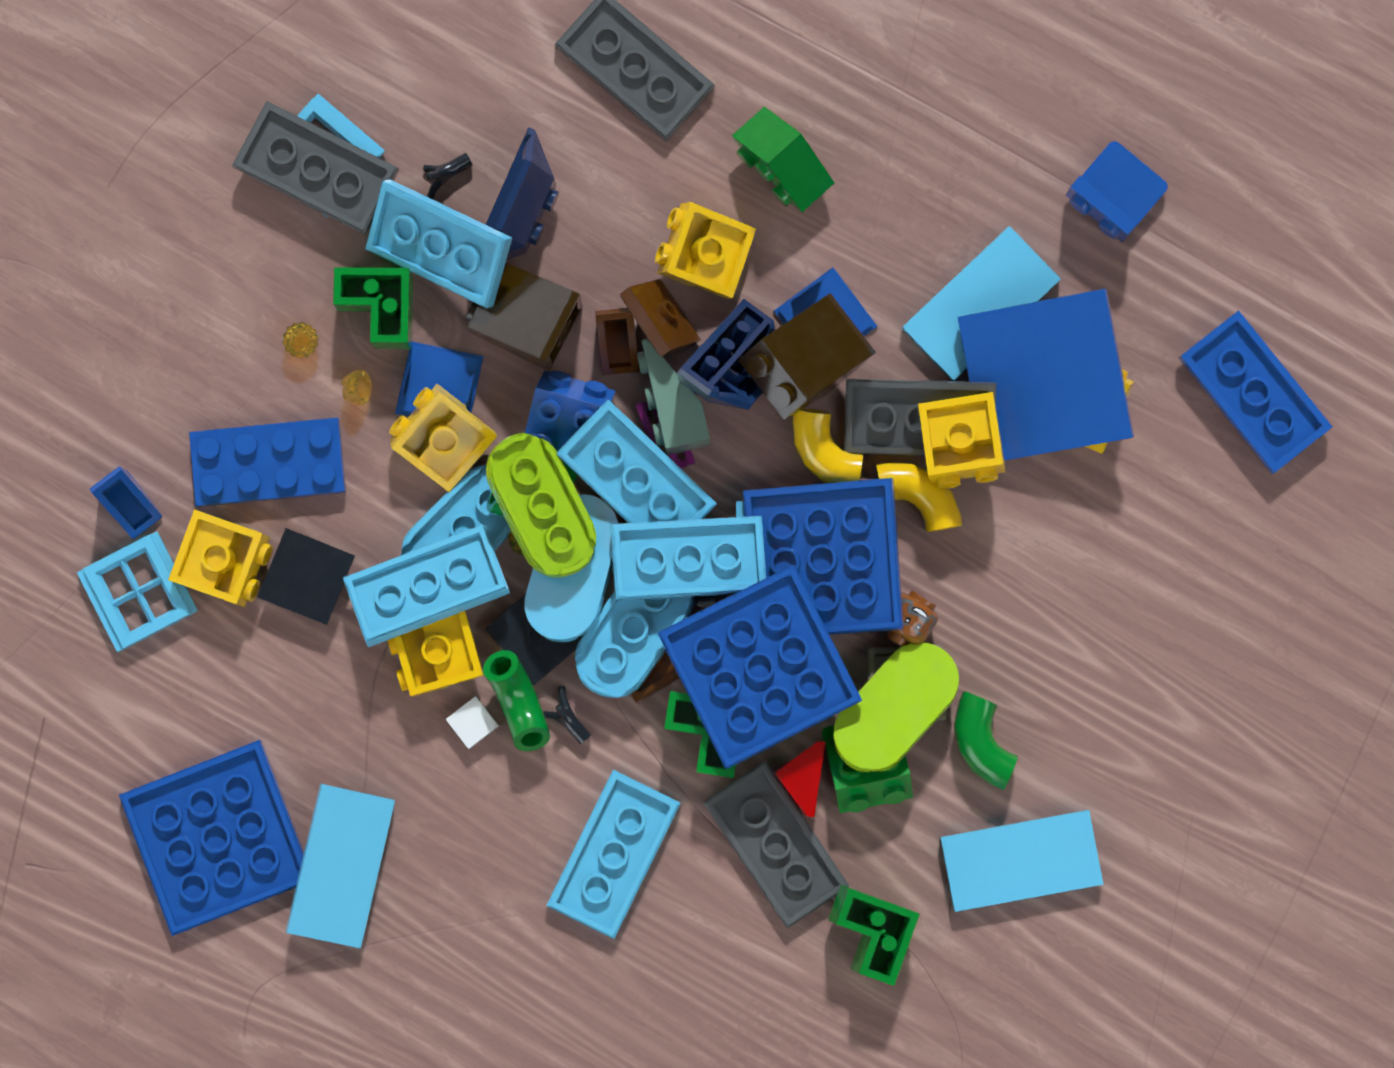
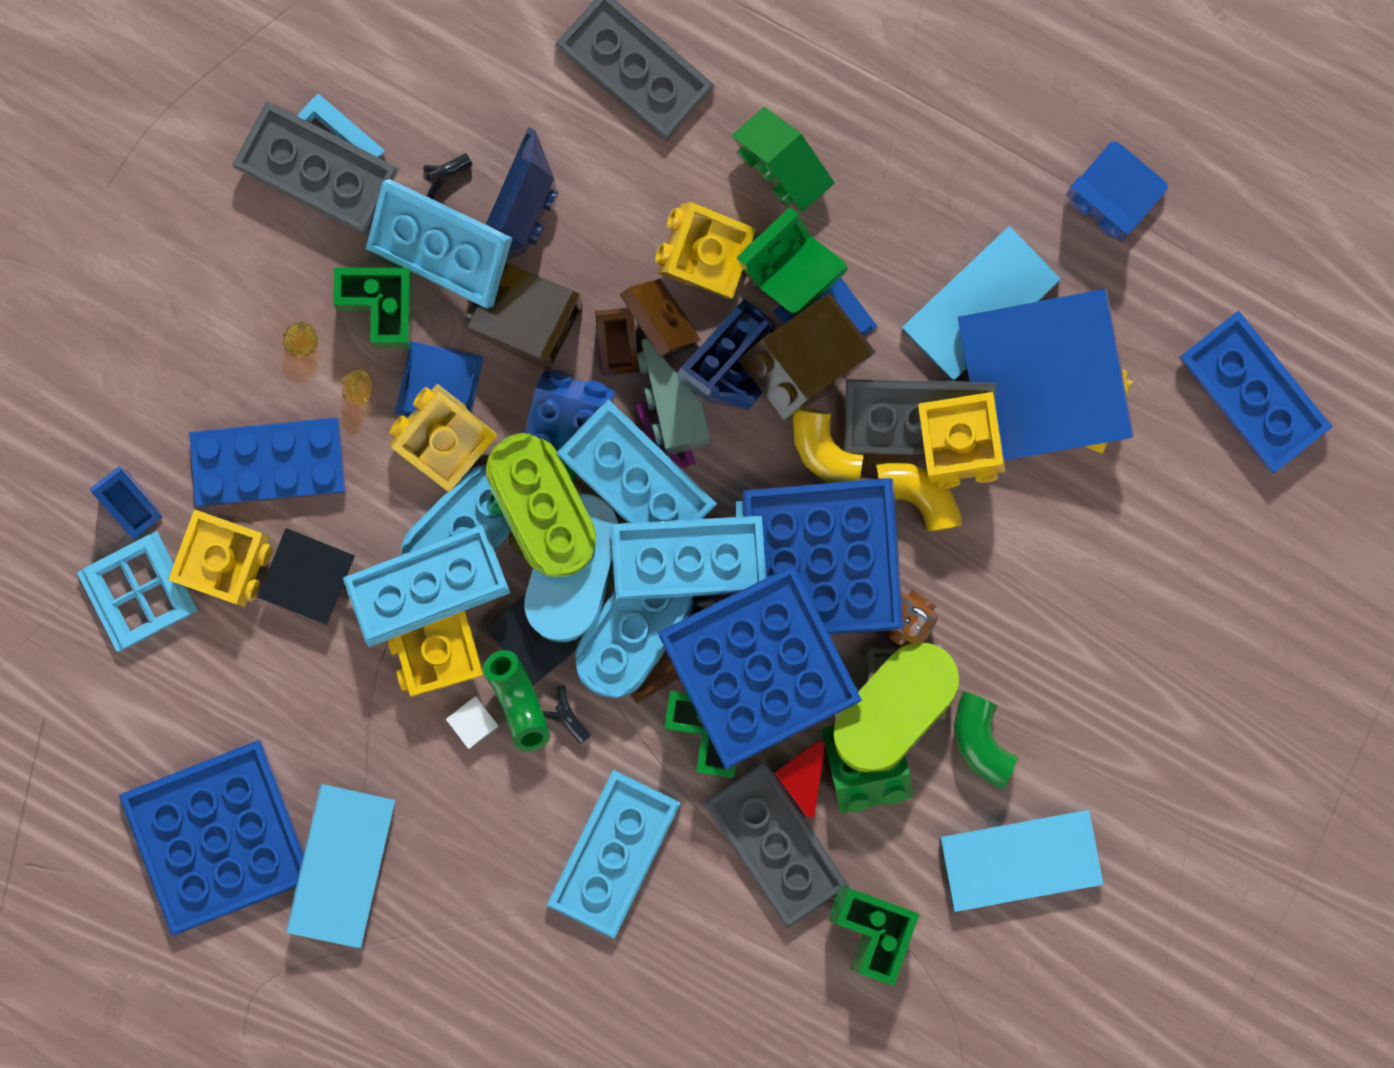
(791, 264): none -> green bracket

